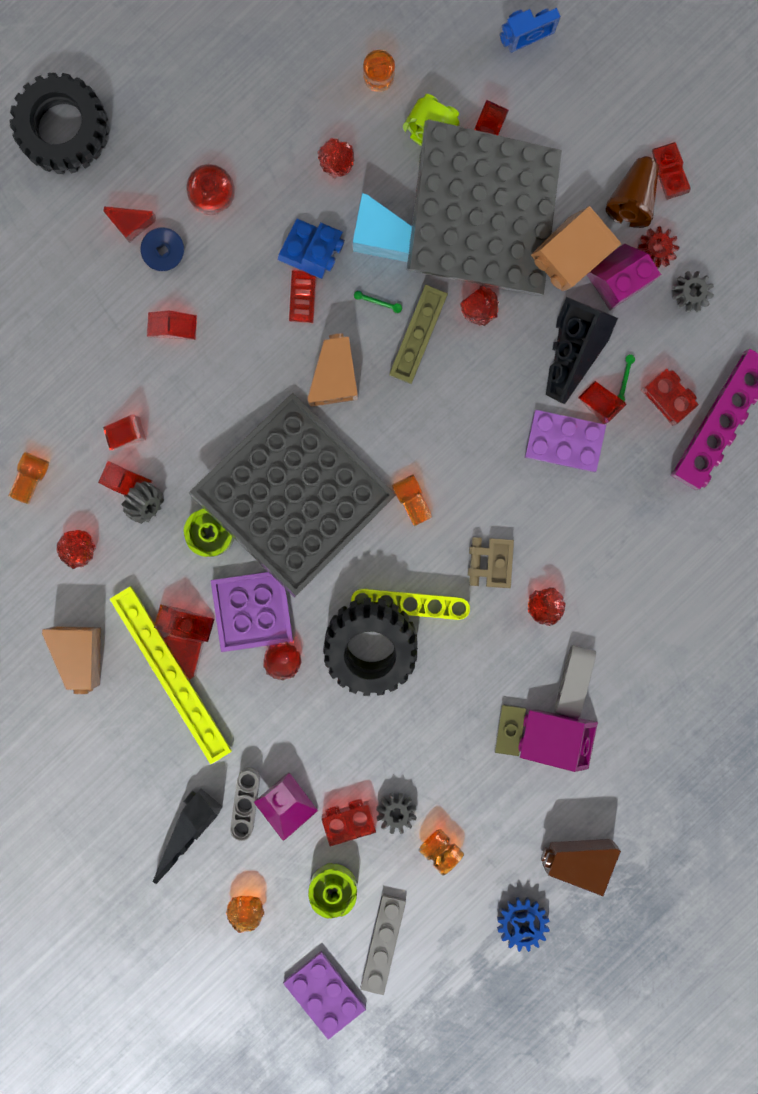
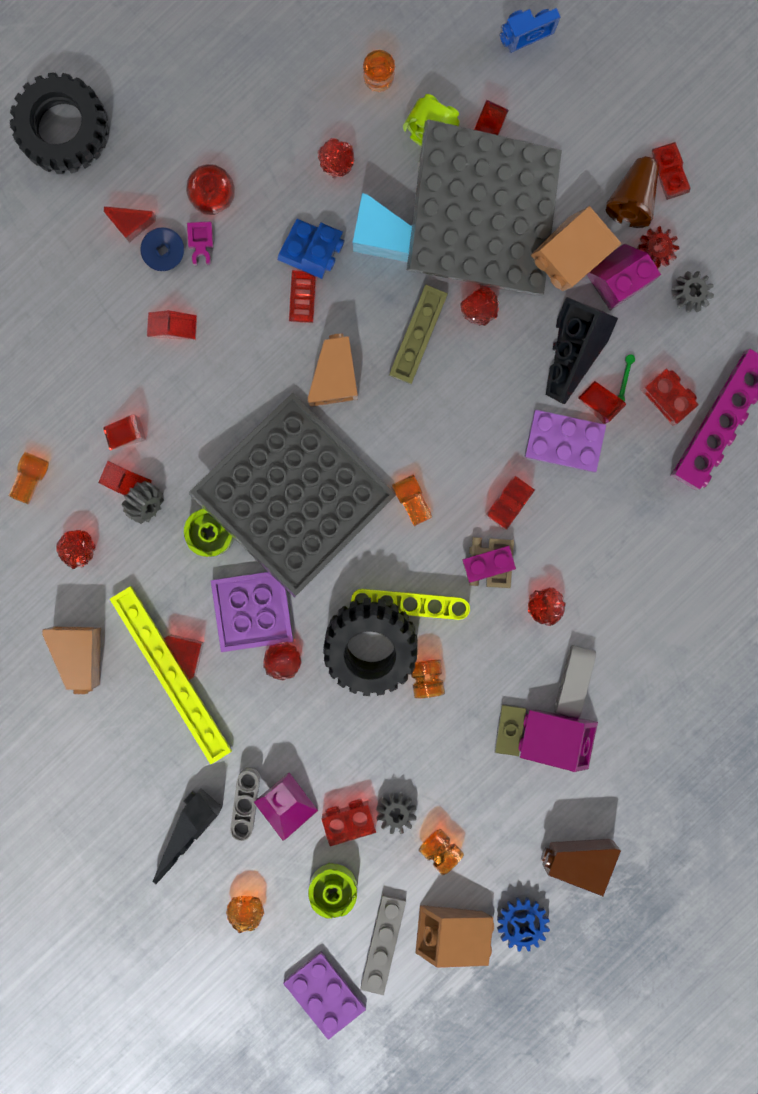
(183, 623): clear red slope -> none
(200, 238): none -> magenta plate
(397, 308): green hinge -> none
(427, 687): none -> clear orange wheel
(454, 936): none -> medium nougat slope
(489, 564): none -> magenta plate
(510, 502): none -> clear red brick

